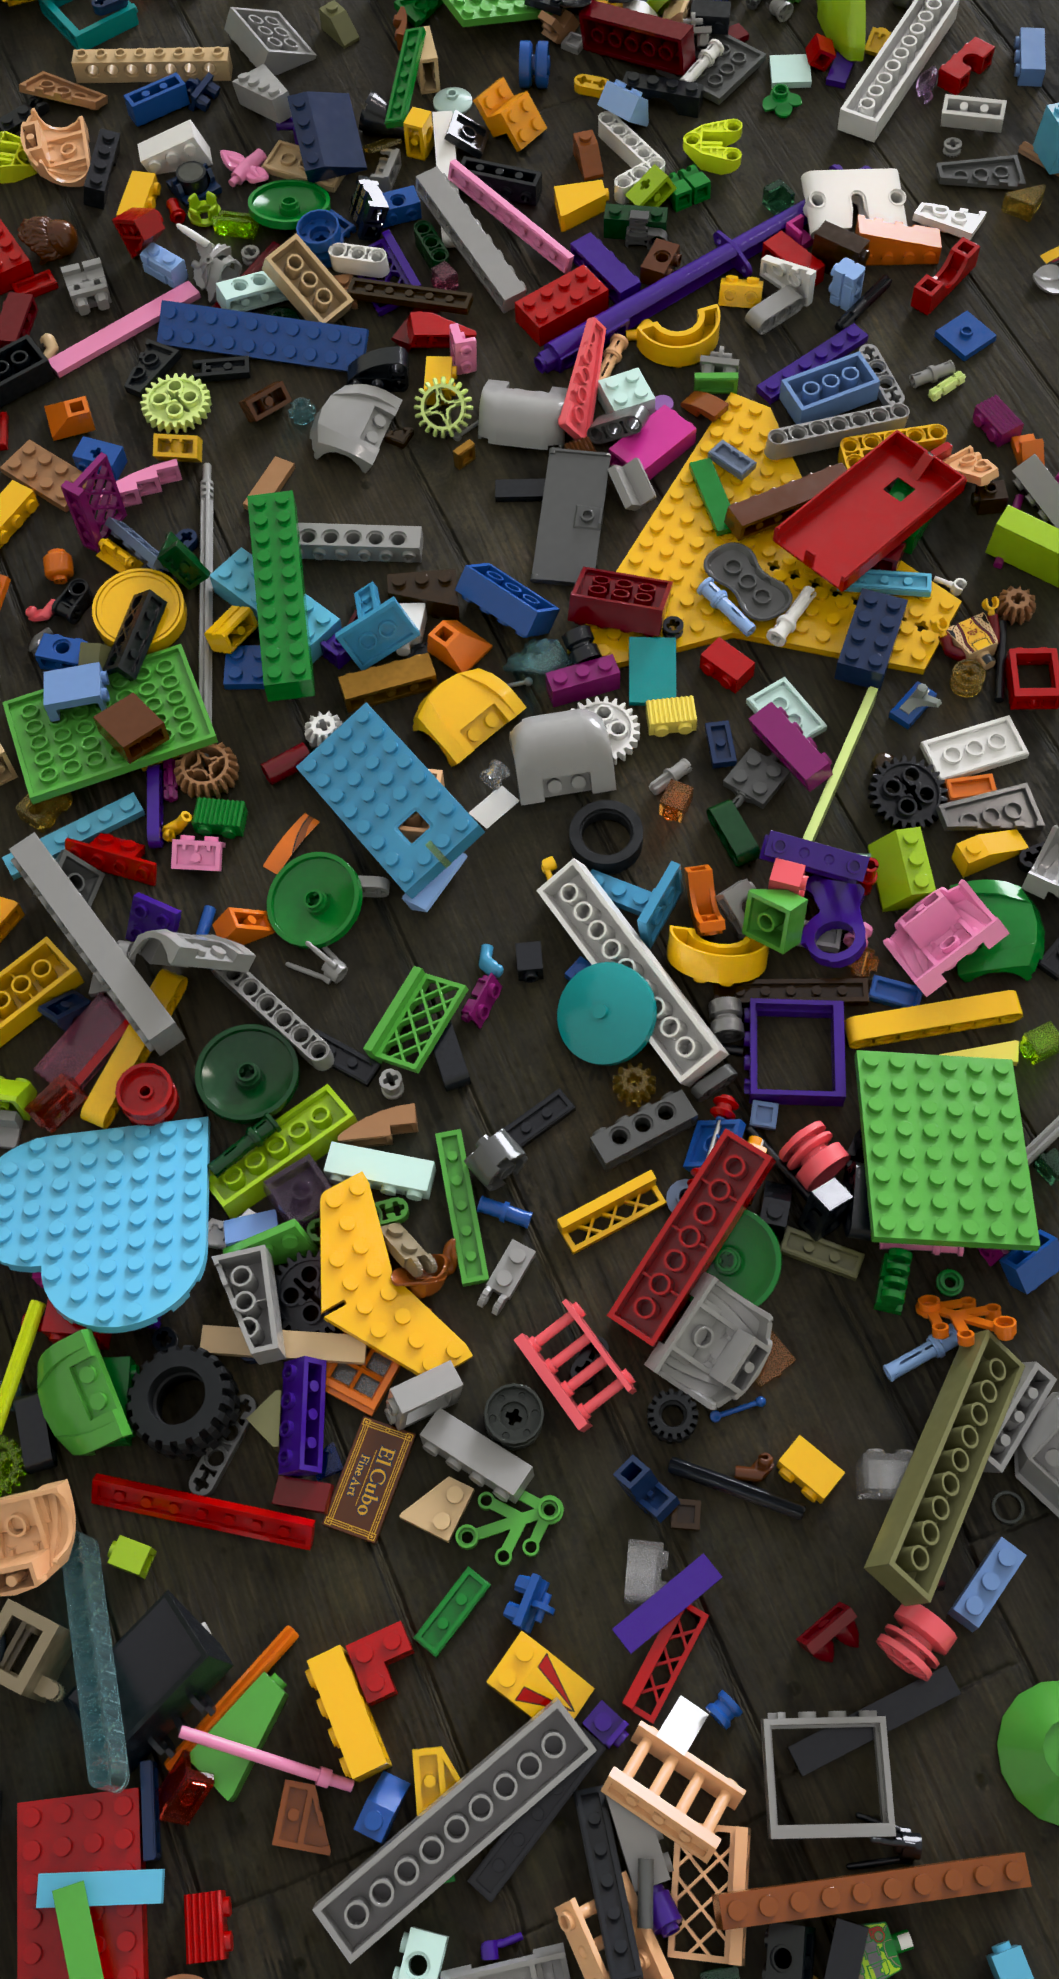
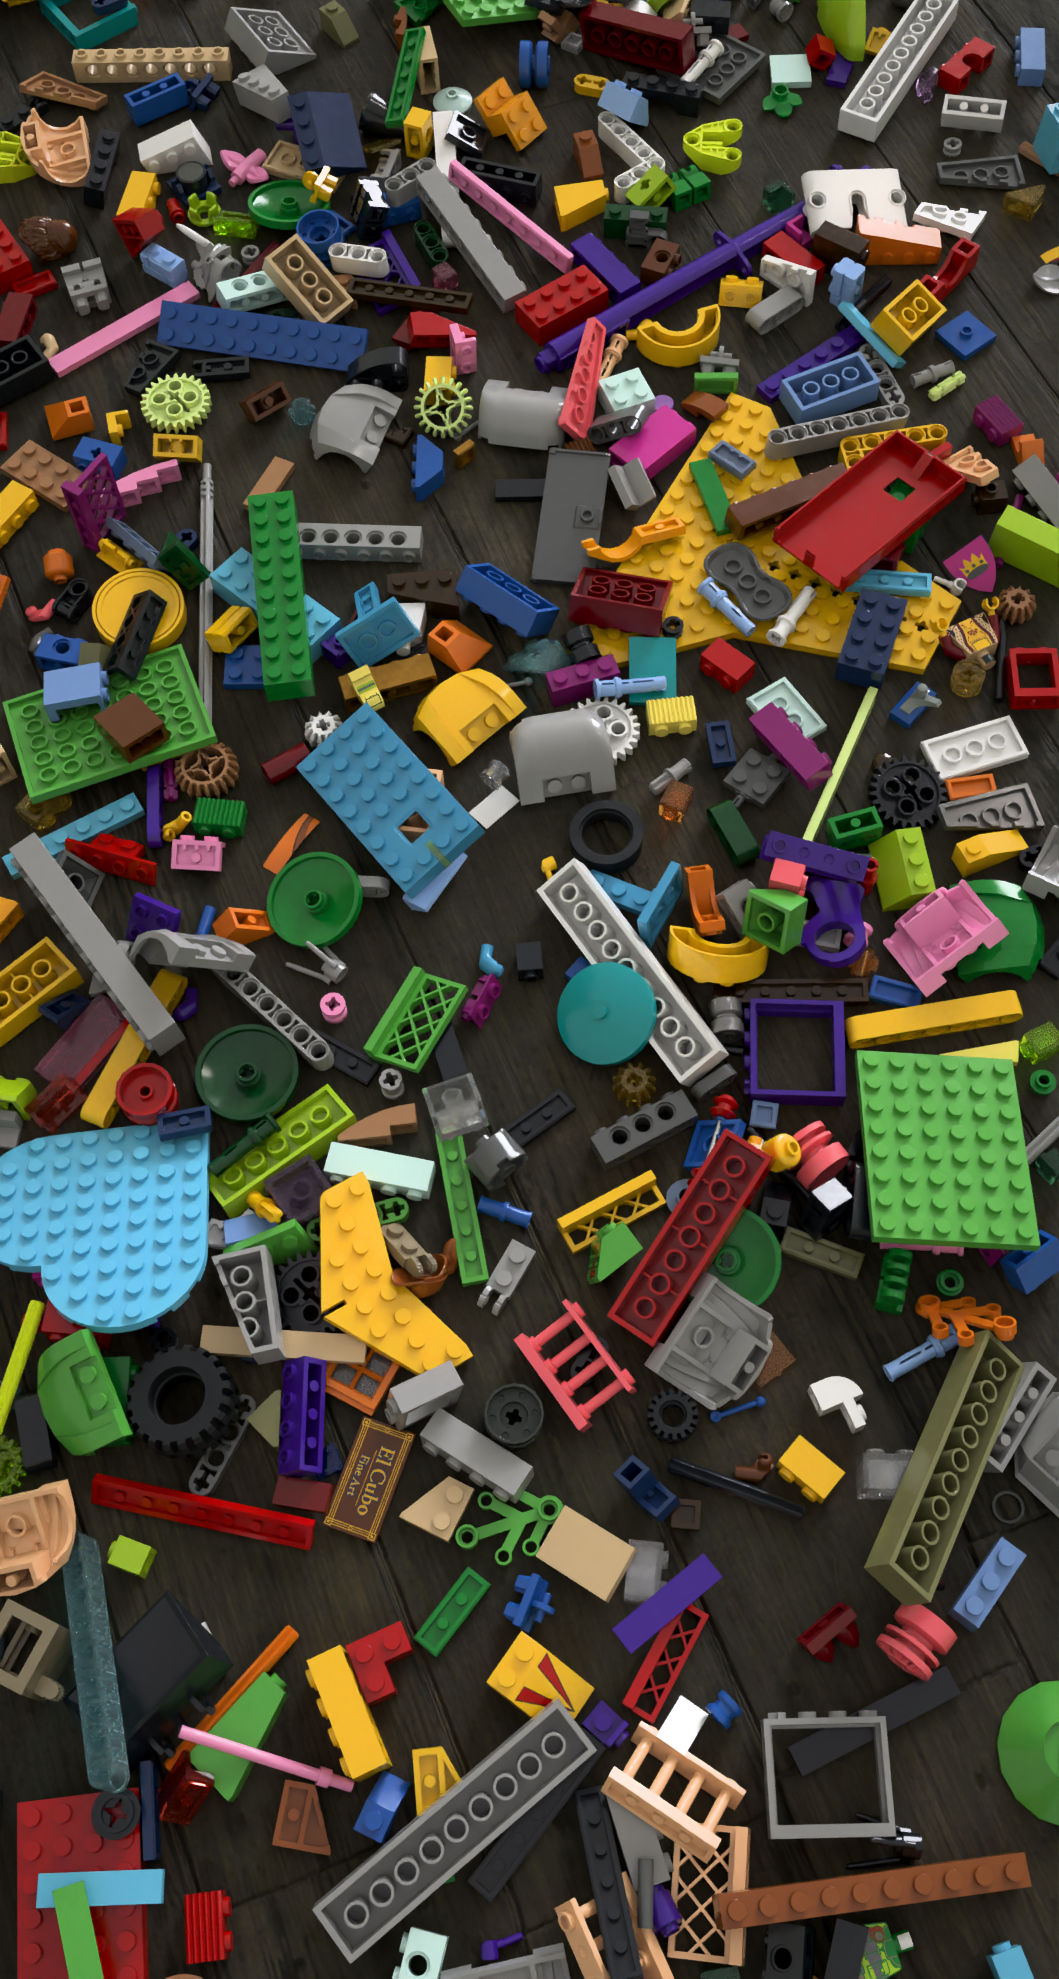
(103, 1820): none -> black gear
(116, 423): none -> yellow bracket
(184, 1123): none -> dark blue plate
(188, 1007): none -> dark purple arm
(264, 1207): none -> yellow axle
(322, 185): none -> yellow hips
(337, 1012): none -> bright pink wheel
(366, 688): none -> light yellow leg
(402, 186): none -> light grey beam
(427, 468): none -> blue slope
(455, 1107): none -> clear brick
(586, 1553): none -> tan tile
(610, 1250): none -> bright green slope
(619, 687): none -> light blue pin
(640, 536): none -> light orange piece
(784, 1151): none -> yellow head
(840, 1394): none -> white brick
(854, 829): none -> green brick
(870, 335): none -> medium azure tile
(908, 317): none -> yellow brick
(974, 564): none -> dark pink shield
(1039, 1088): none -> green plate

